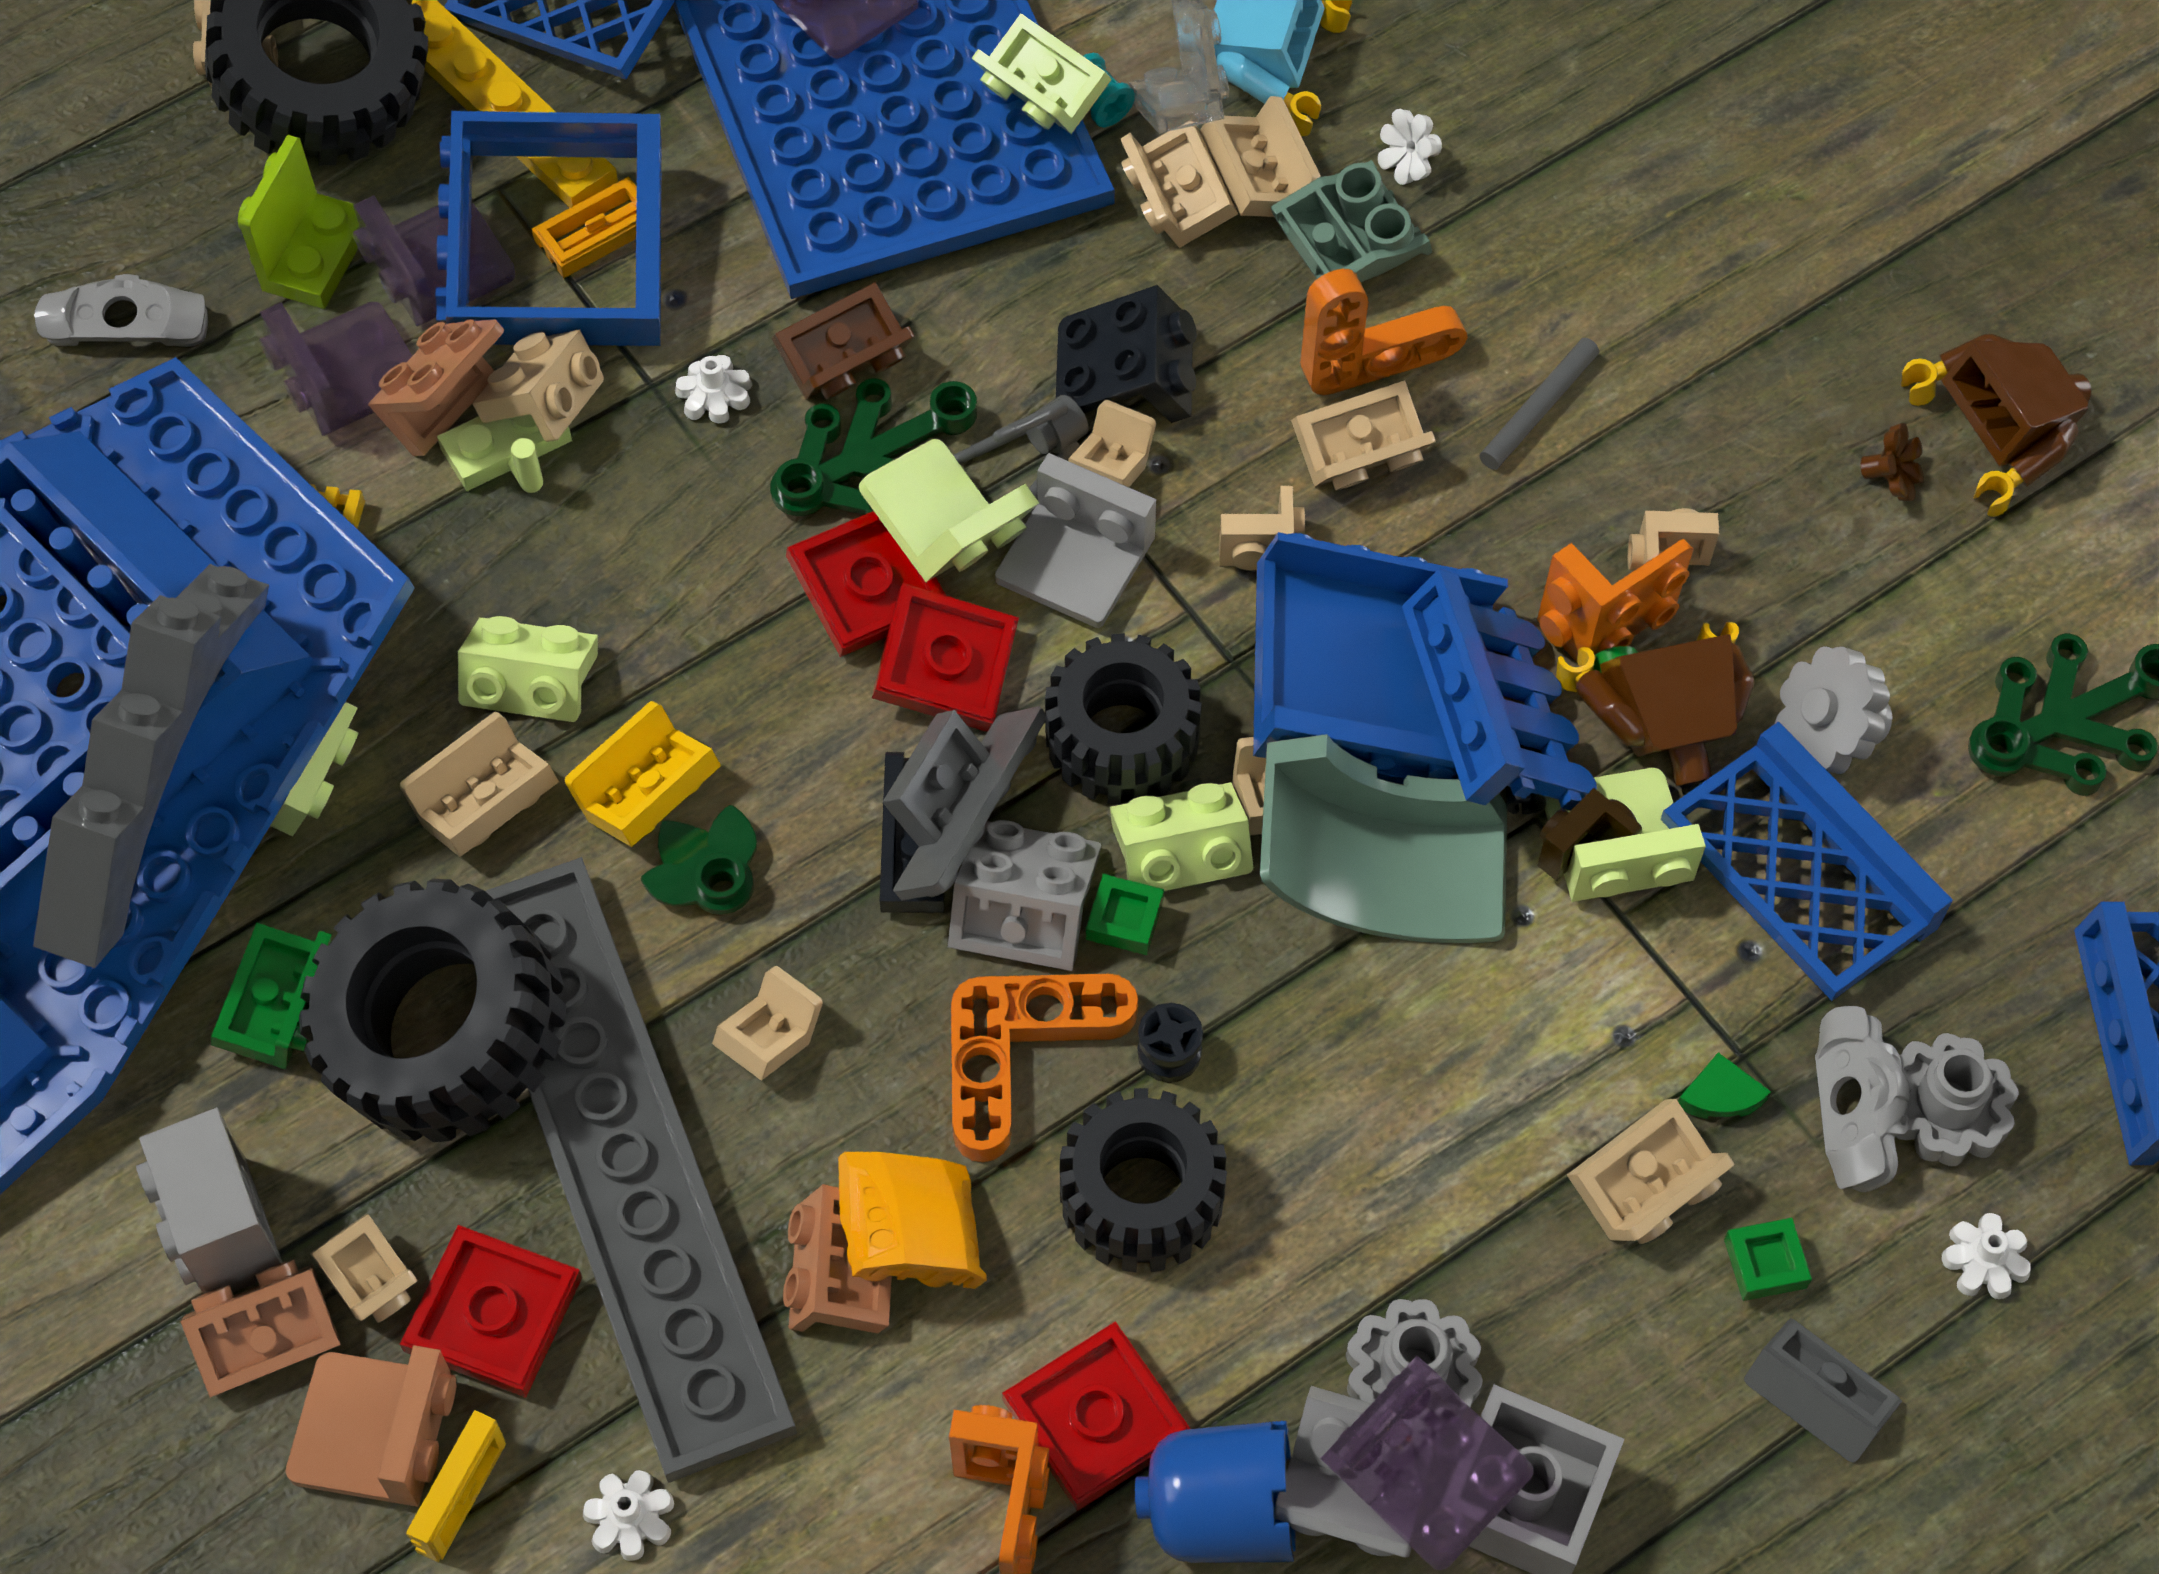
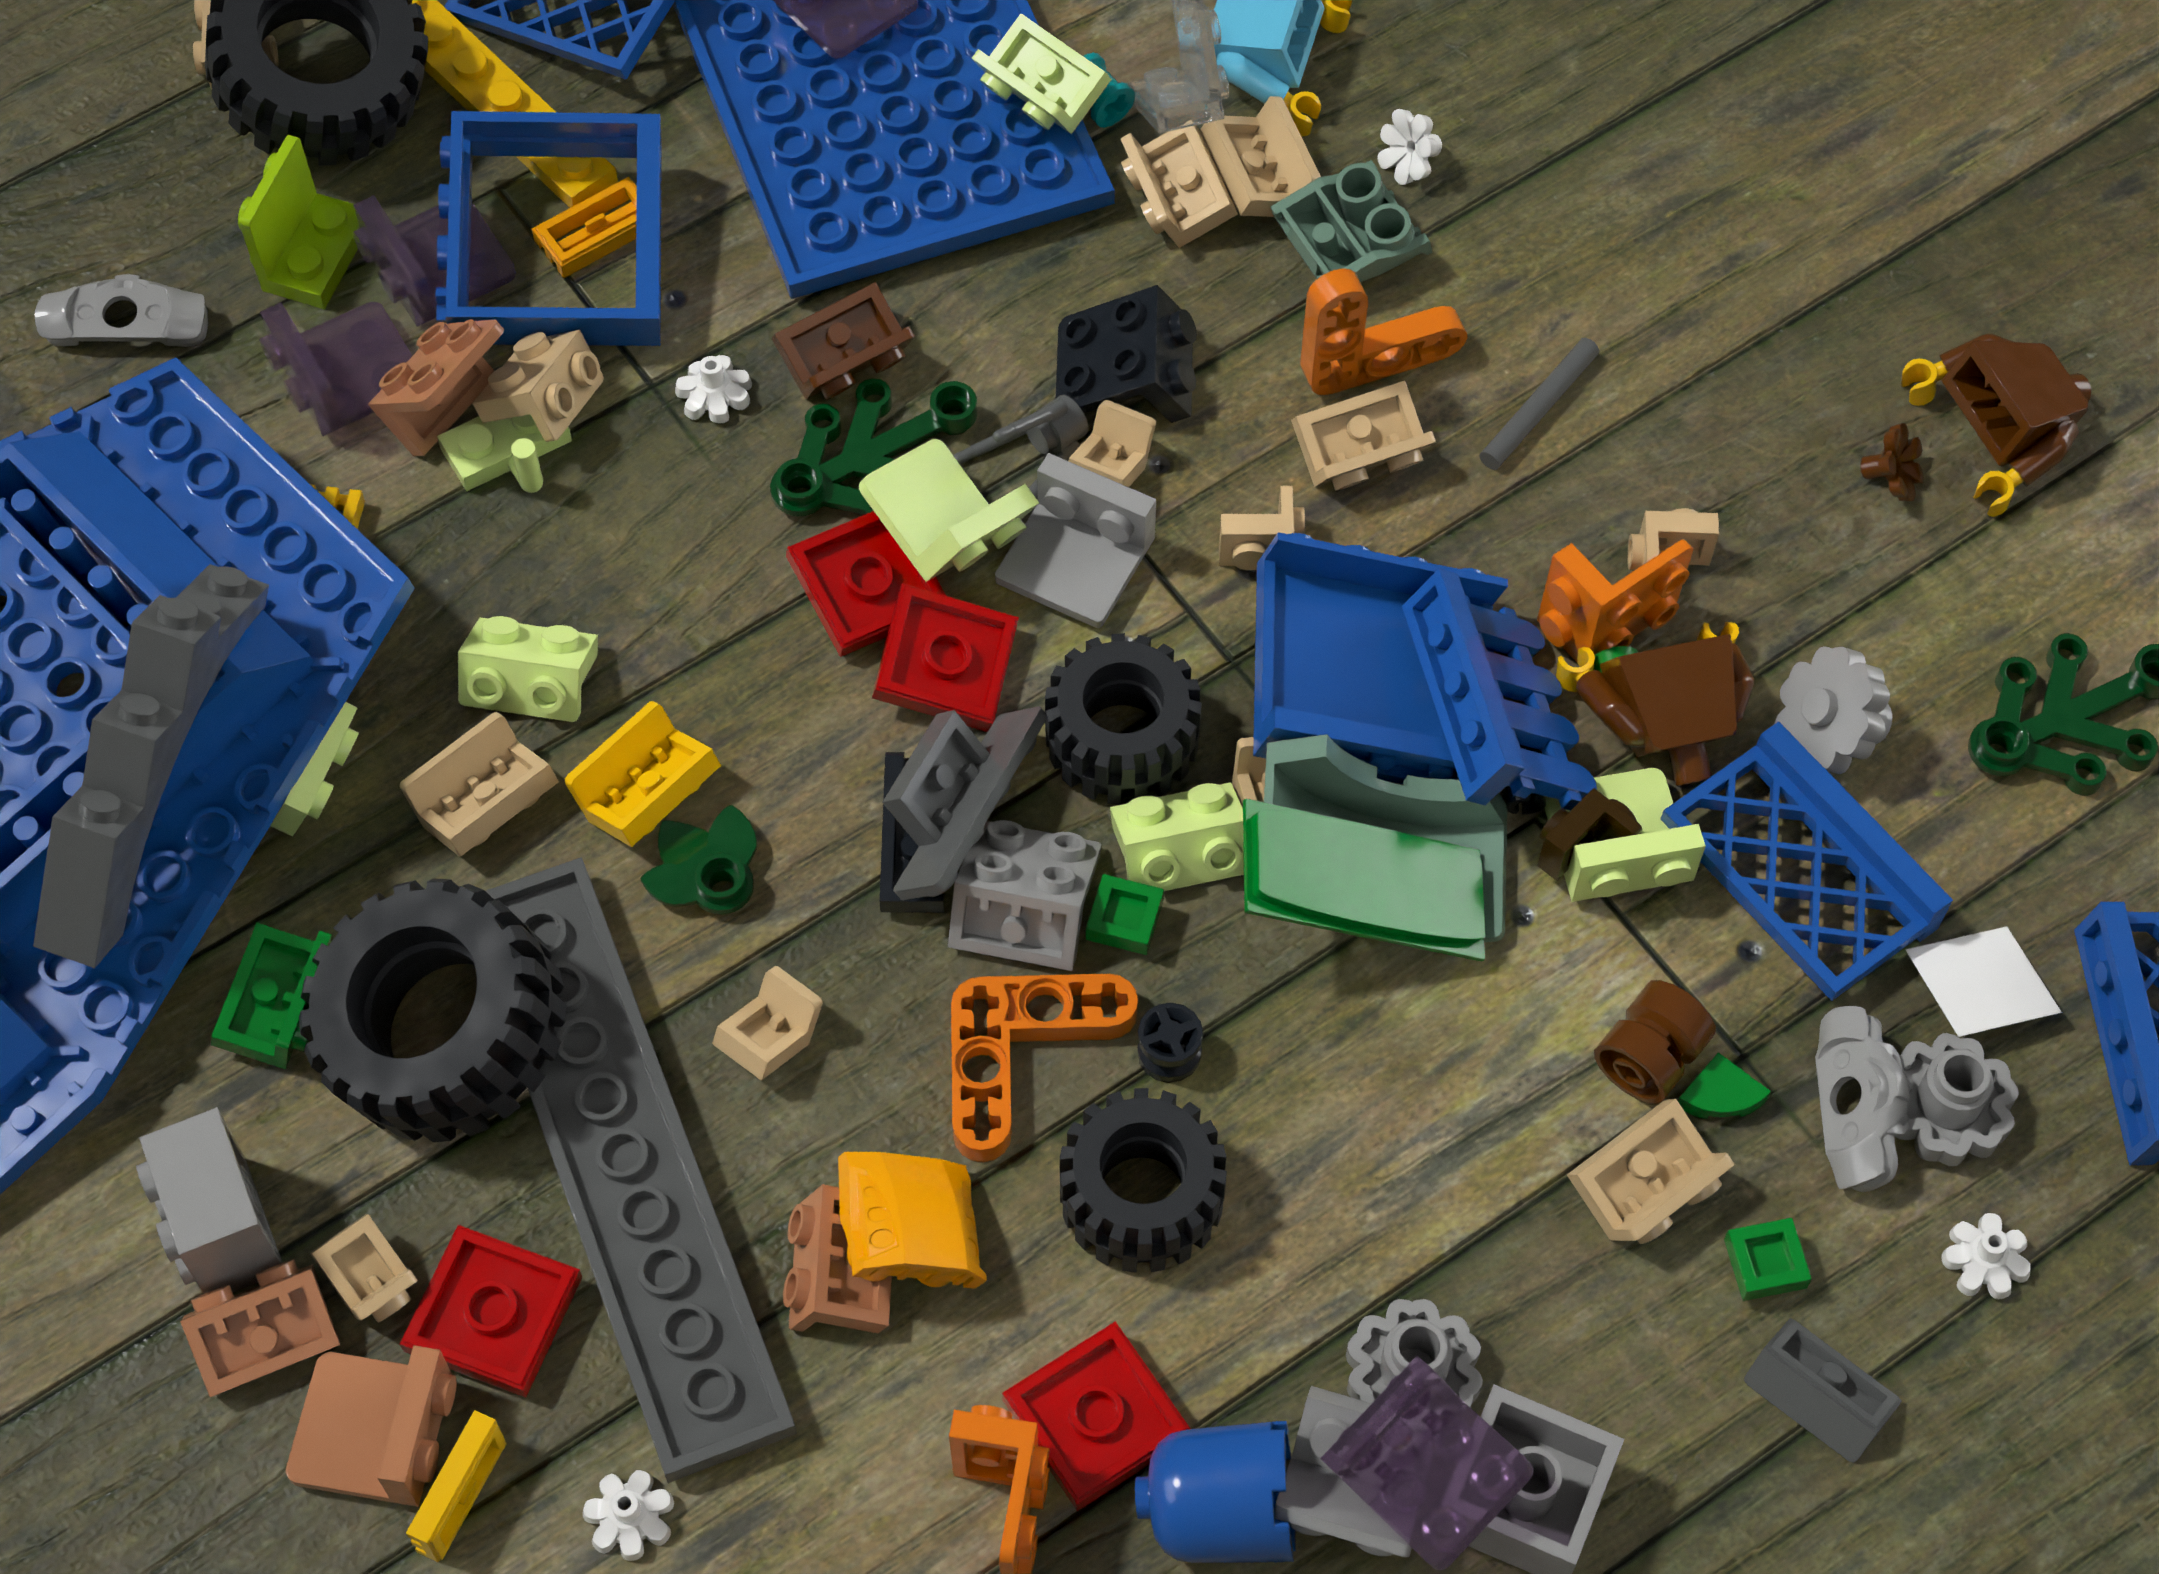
(1362, 880): none -> piece
(1655, 1041): none -> reddish brown wheel
(1983, 981): none -> white sticker

